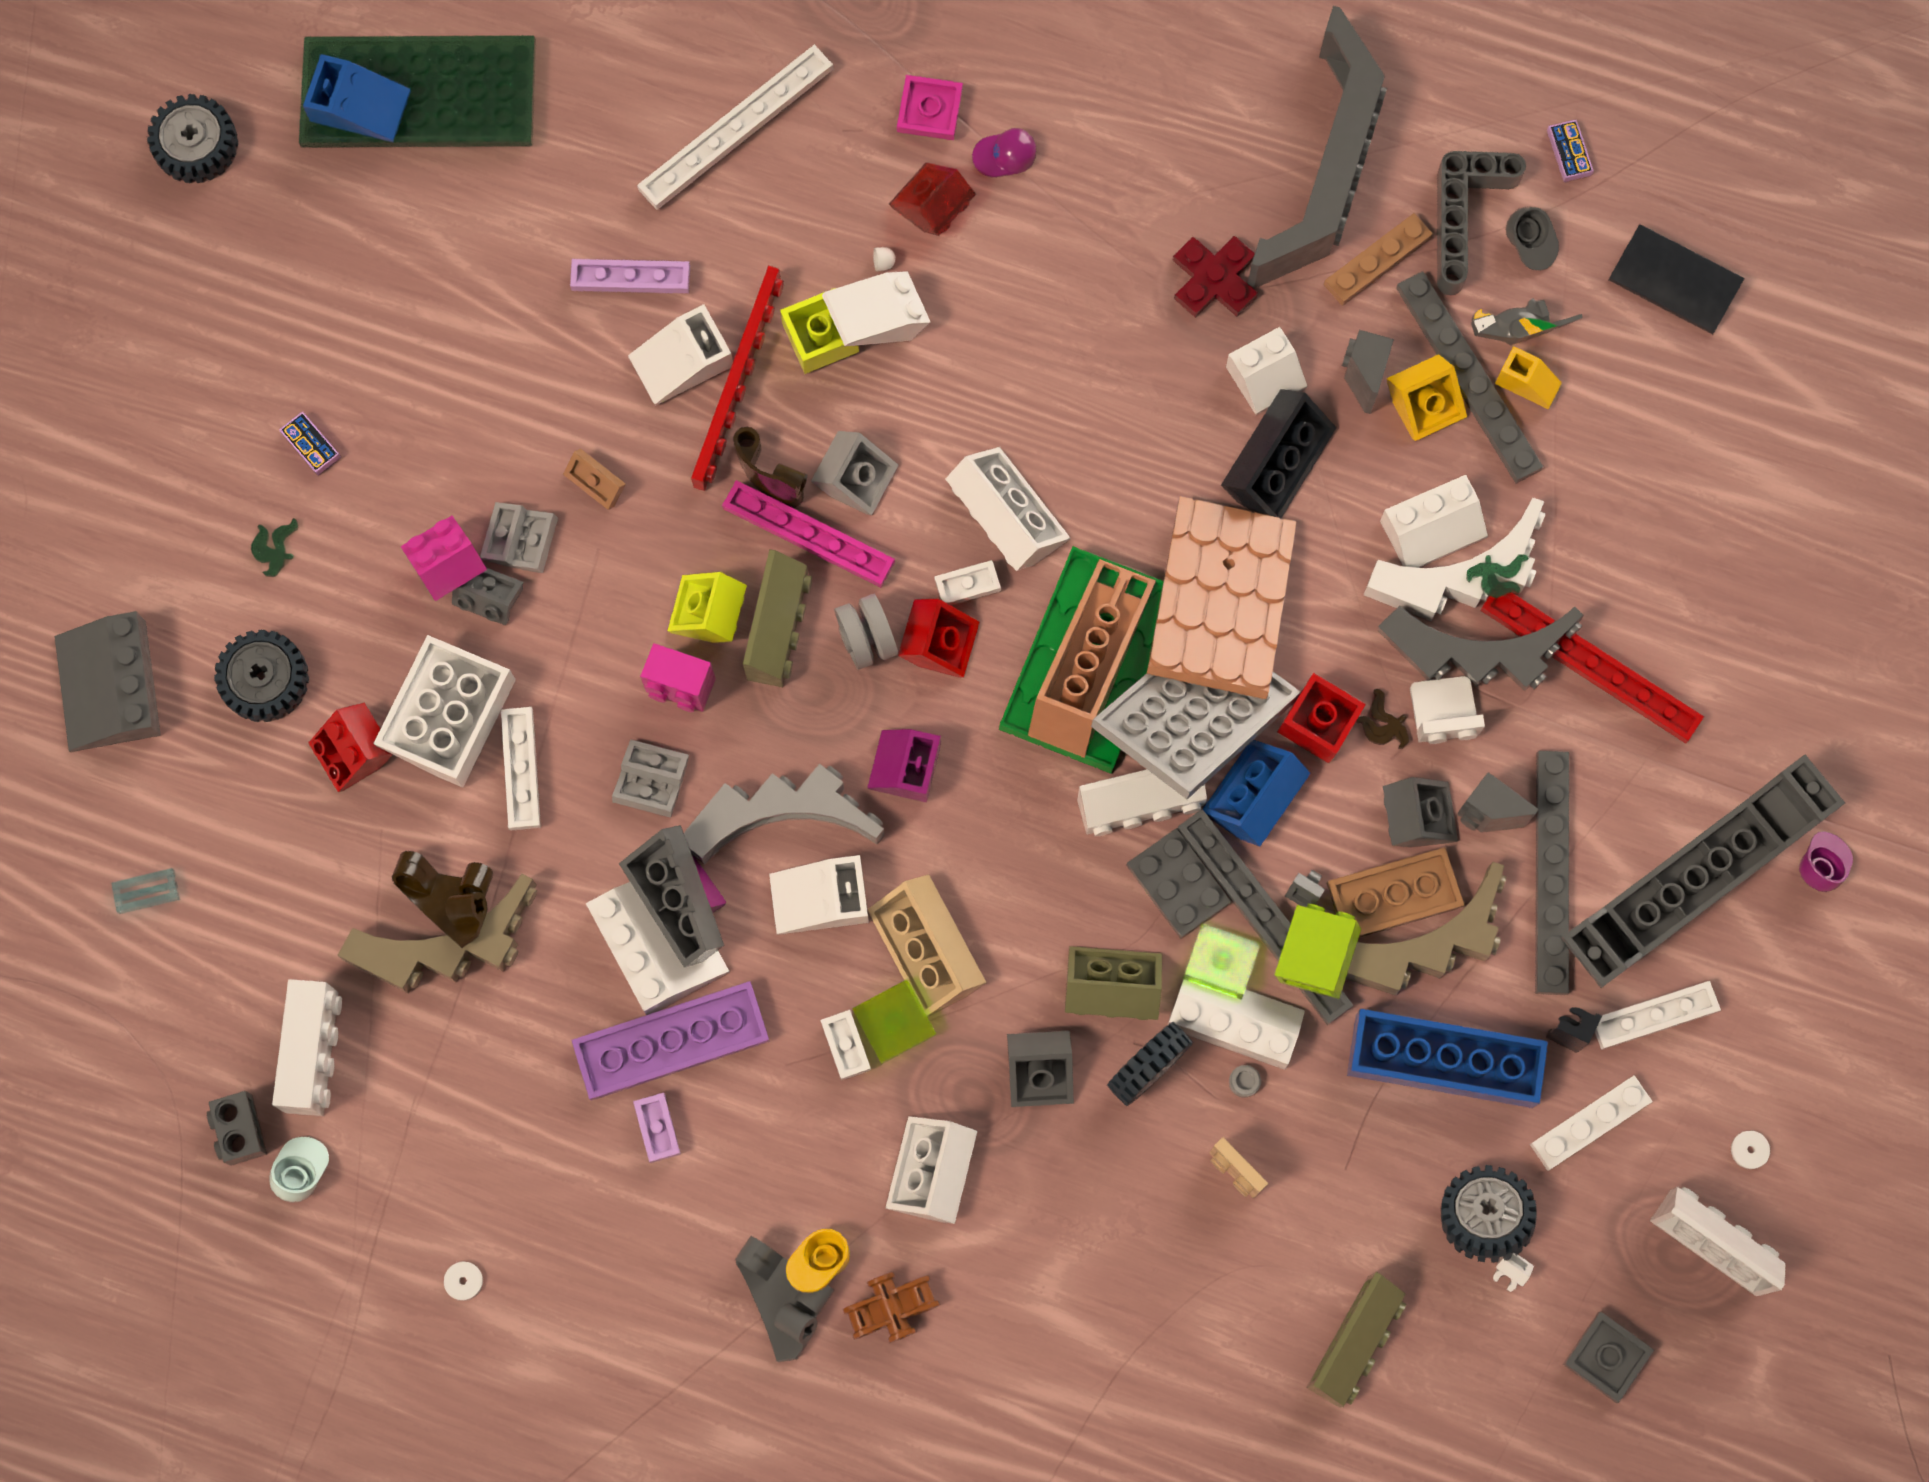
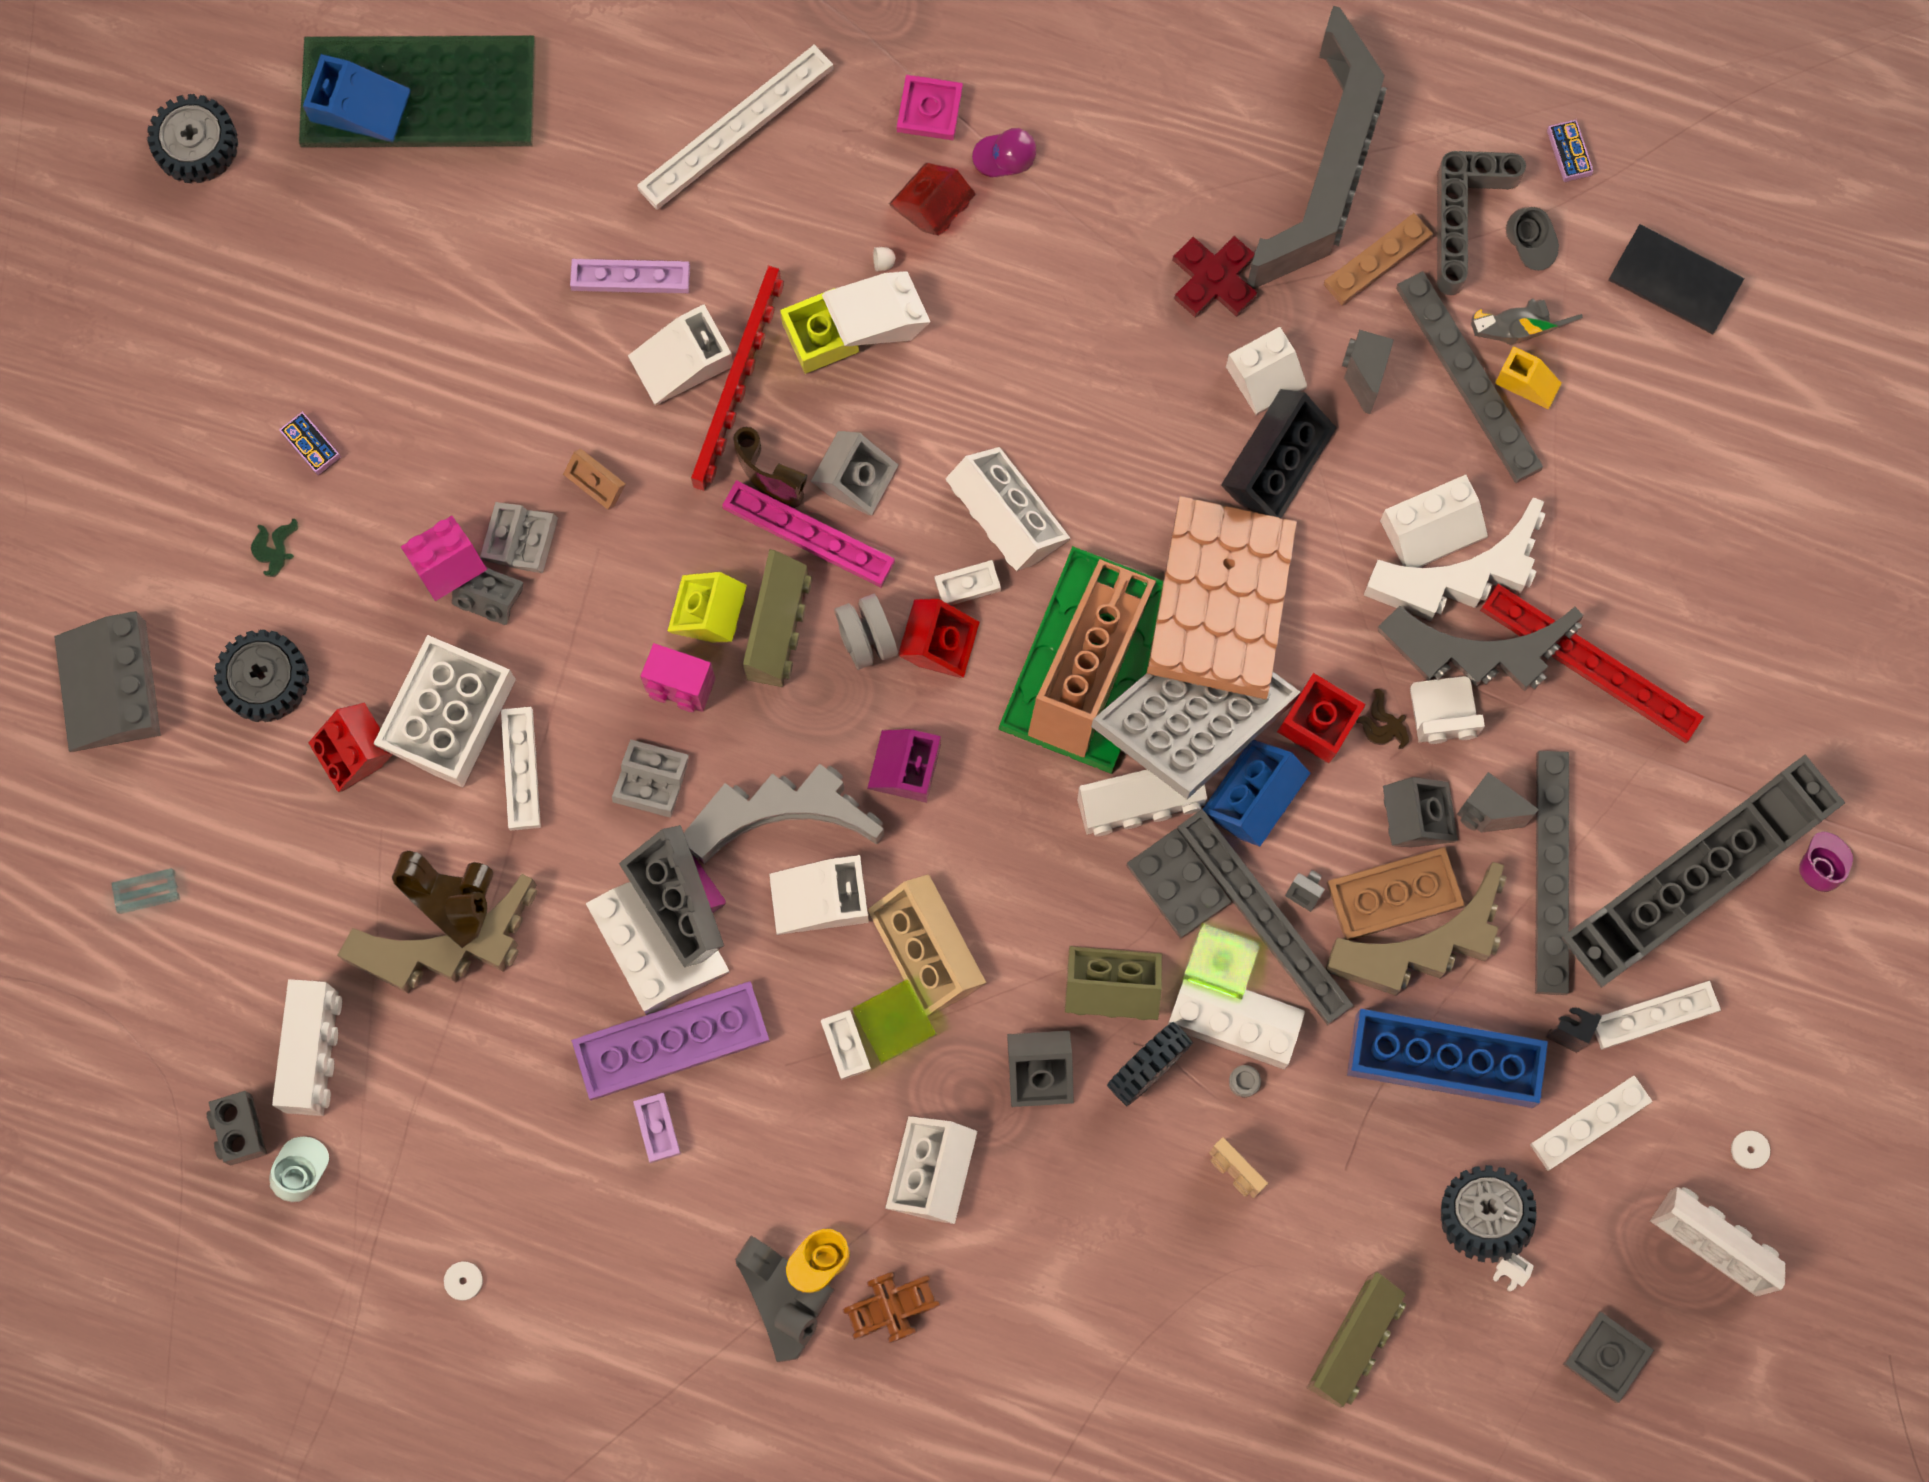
(1318, 950): lime brick -> none
(1427, 396): yellow slope -> none
(1489, 581): clear green piece -> none

